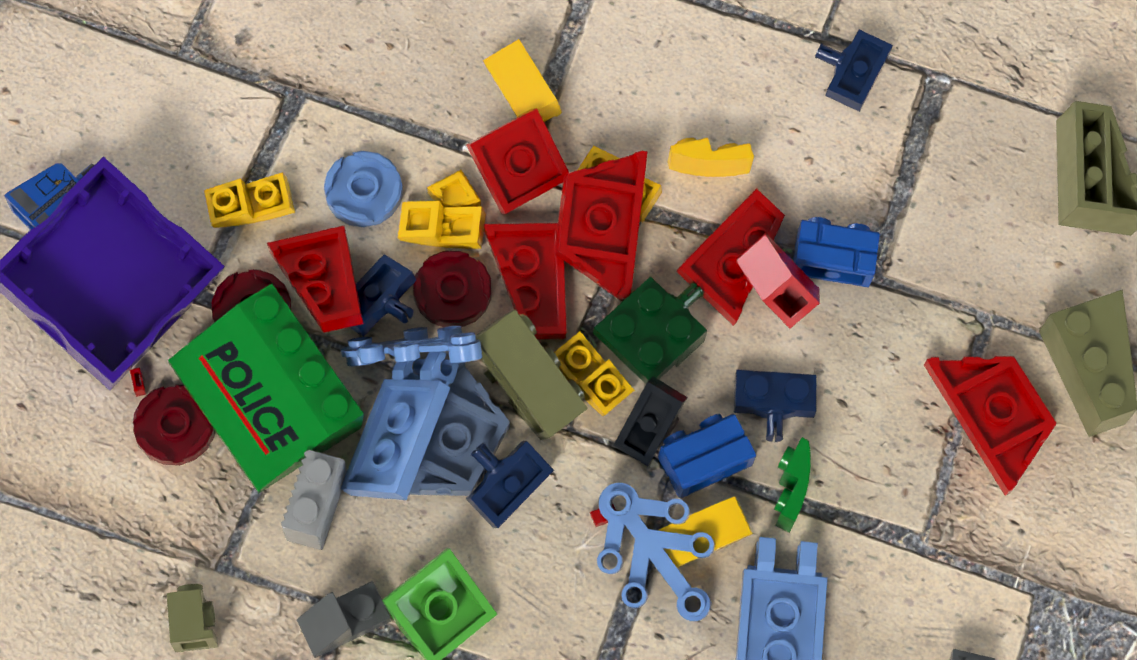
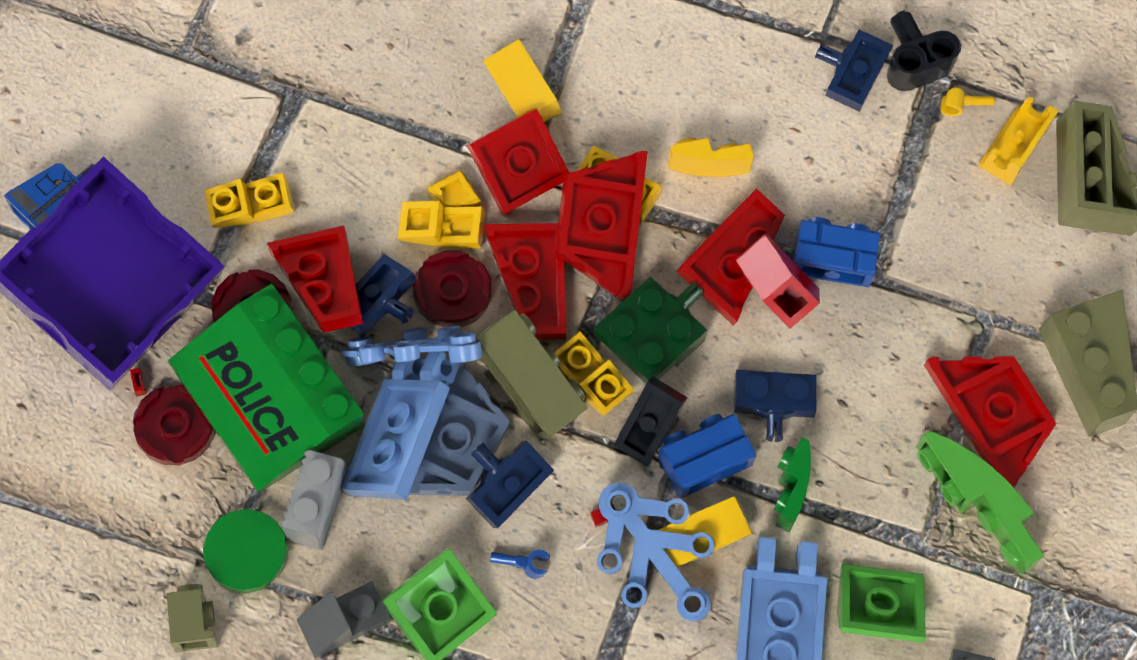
(245, 551): none -> green tile
(363, 189): medium blue tile -> none
(522, 562): none -> blue hand
(881, 603): none -> bright green slope
(919, 54): none -> black beam
(955, 98): none -> yellow hand
(974, 483): none -> bright green slope
(1017, 141): none -> yellow hinge

